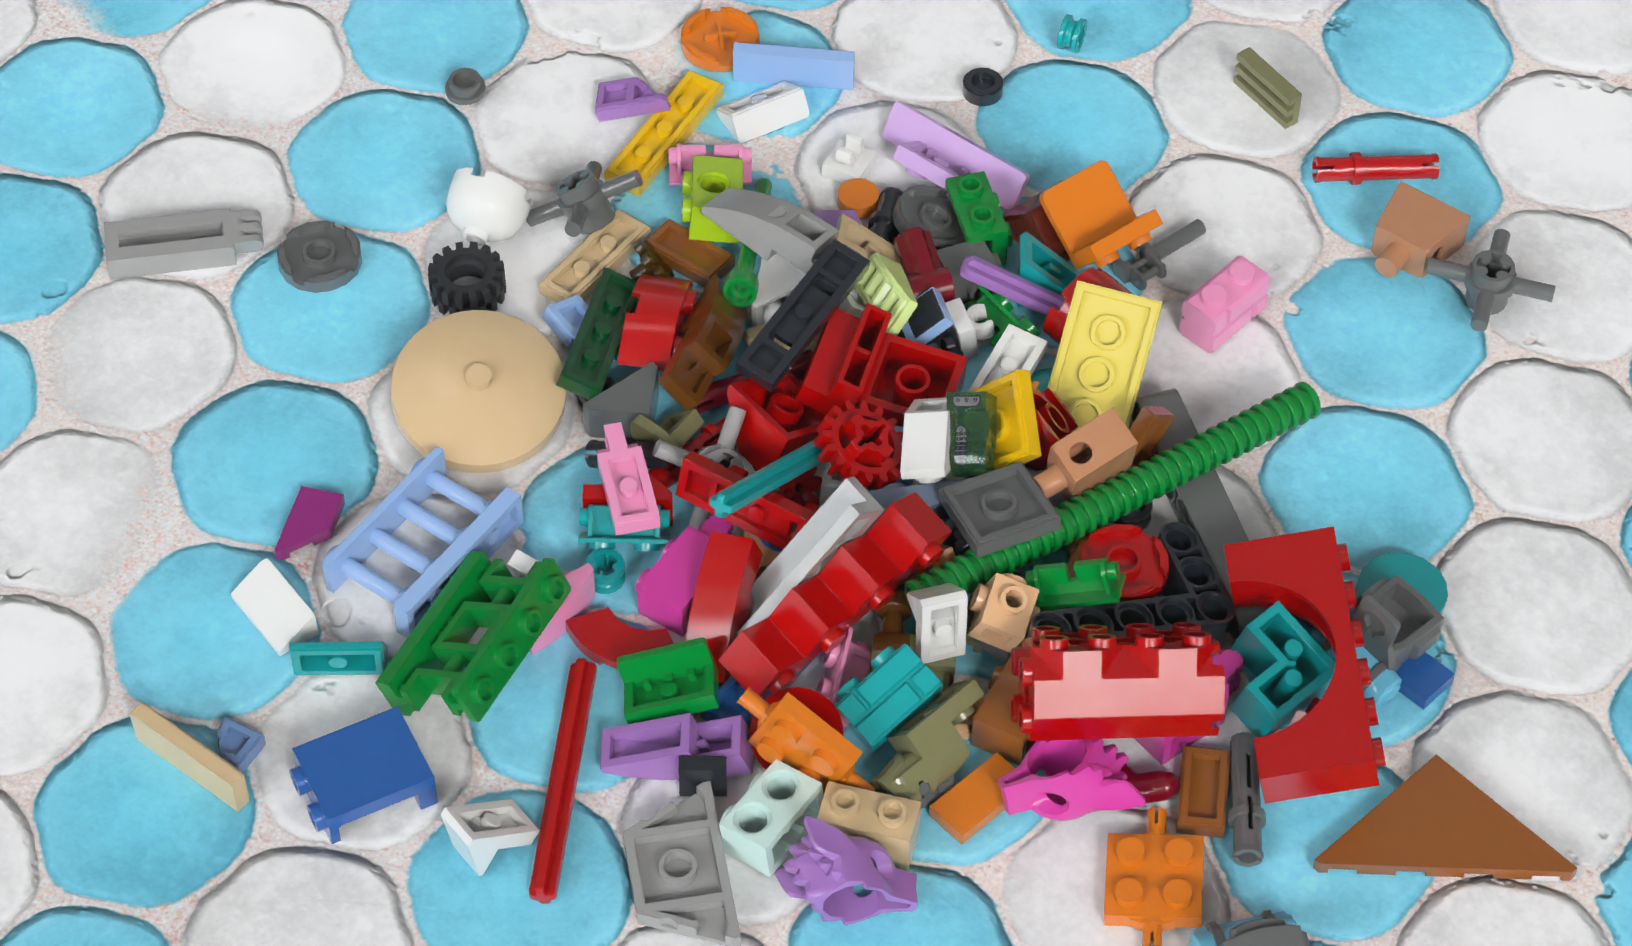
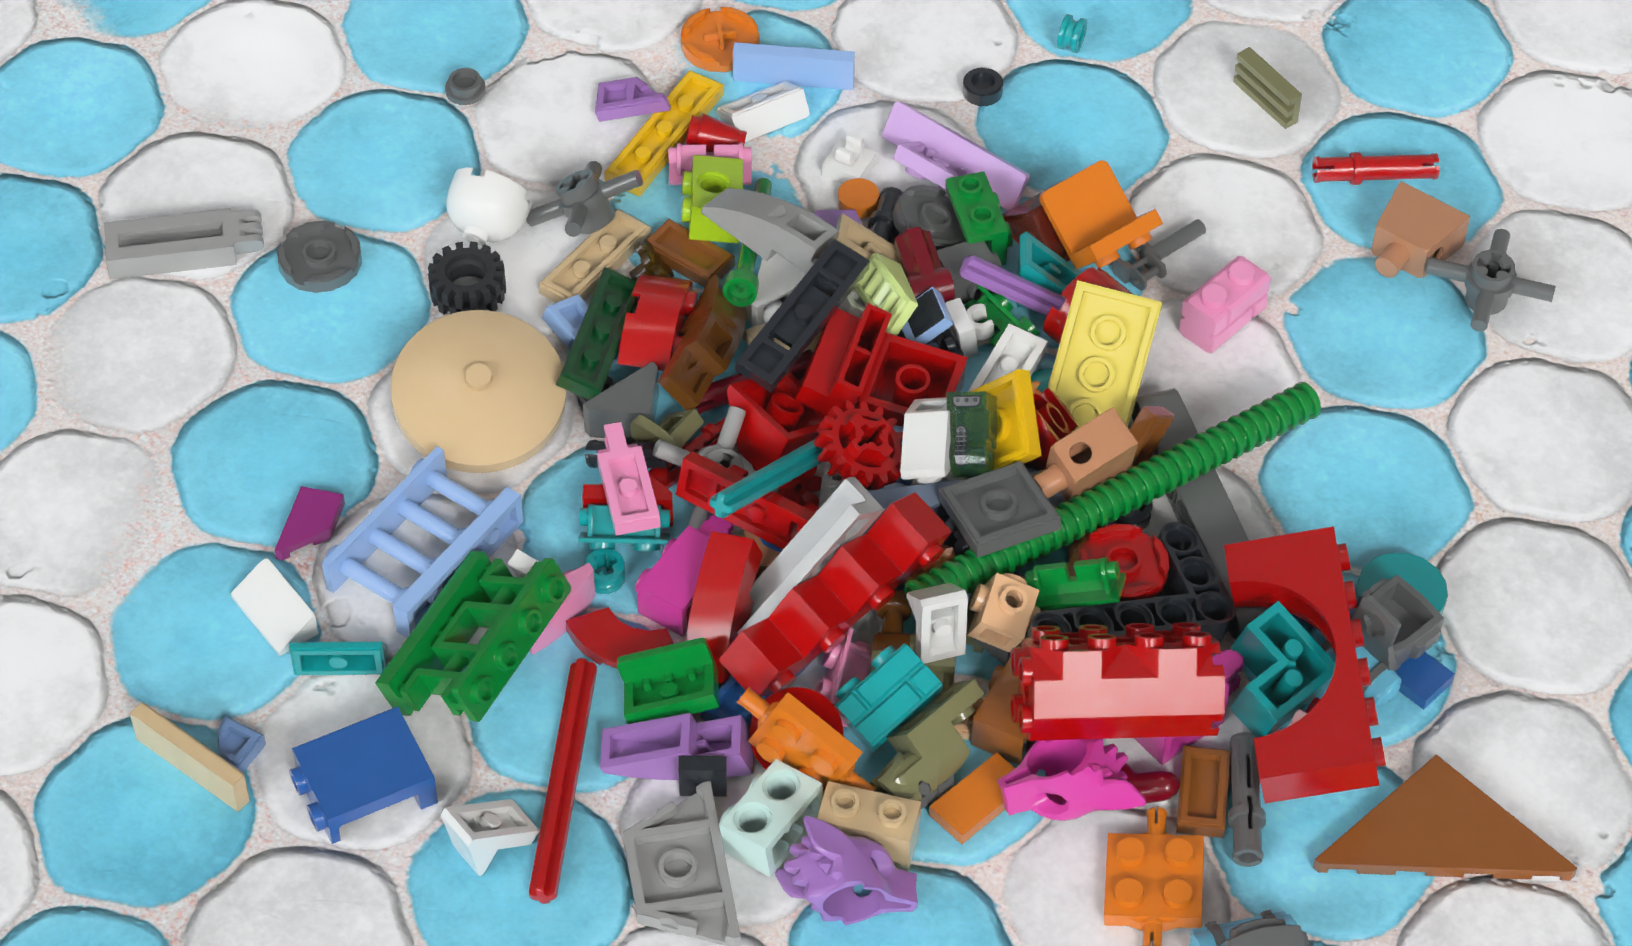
(712, 132): none -> red cone

